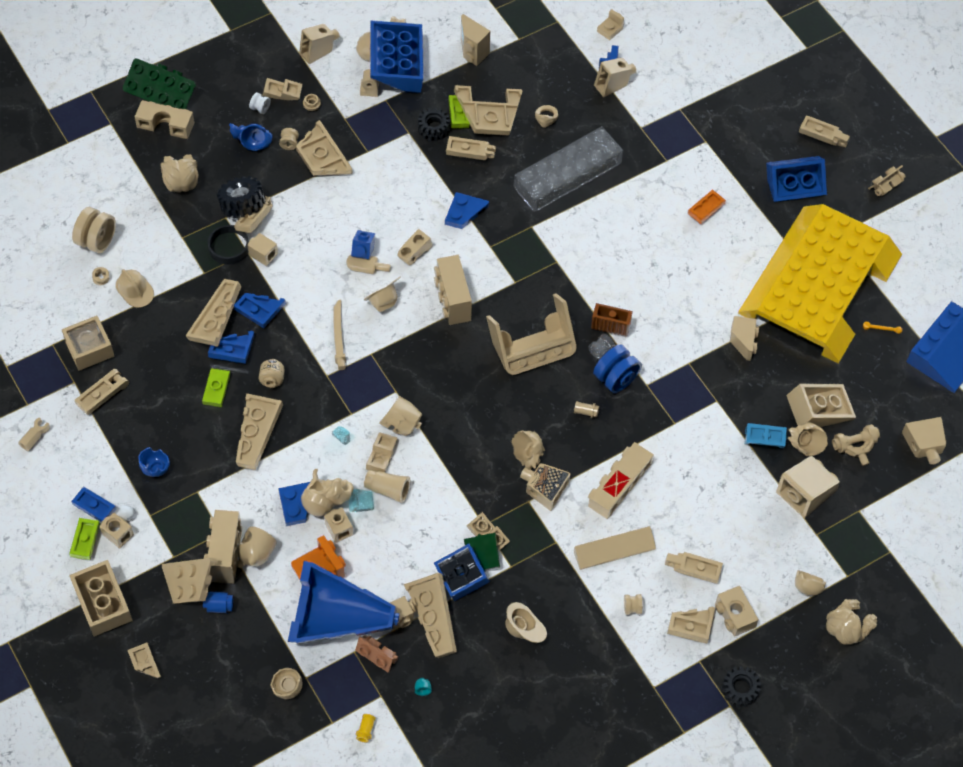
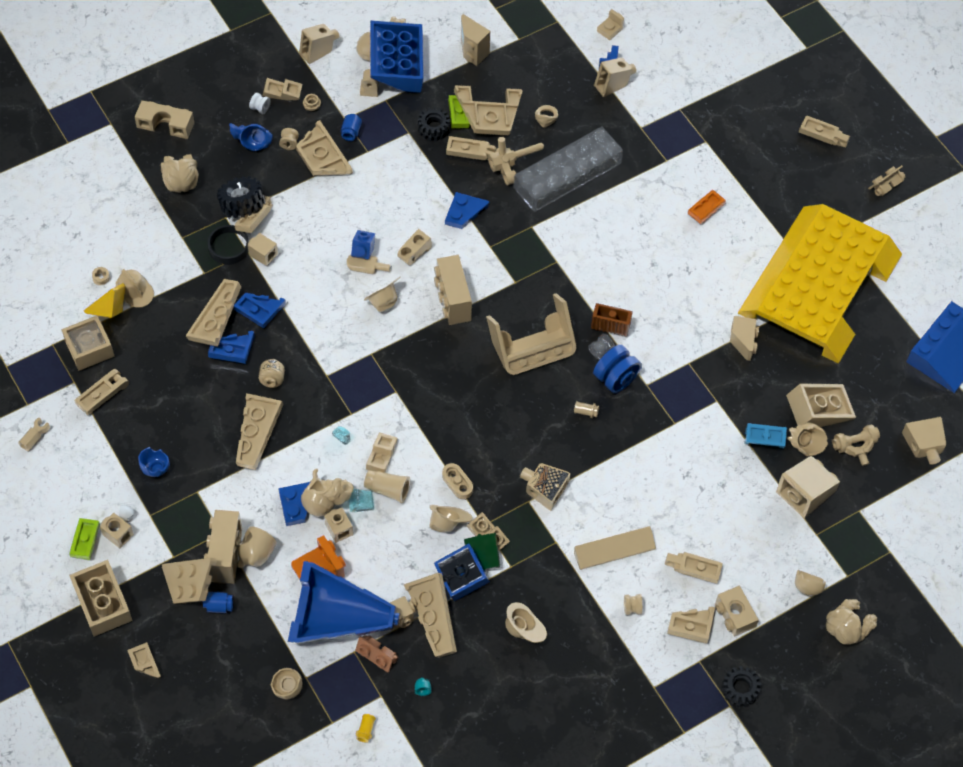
(93, 229): tan wheel -> none
(93, 504): blue plate -> none
(109, 304): none -> yellow slope
(158, 84): dark green bracket -> none
(216, 387): lime plate -> none
(340, 358): tan sword -> none
(351, 127): none -> blue brick
(403, 417): tan helmet -> none
(447, 518): none -> tan piece
(458, 482): none -> tan plate
(504, 158): none -> tan piece
(528, 448): tan hair -> none
(620, 480): tan brick -> none
(797, 178): blue slope -> none
(866, 325): light orange hinge -> none

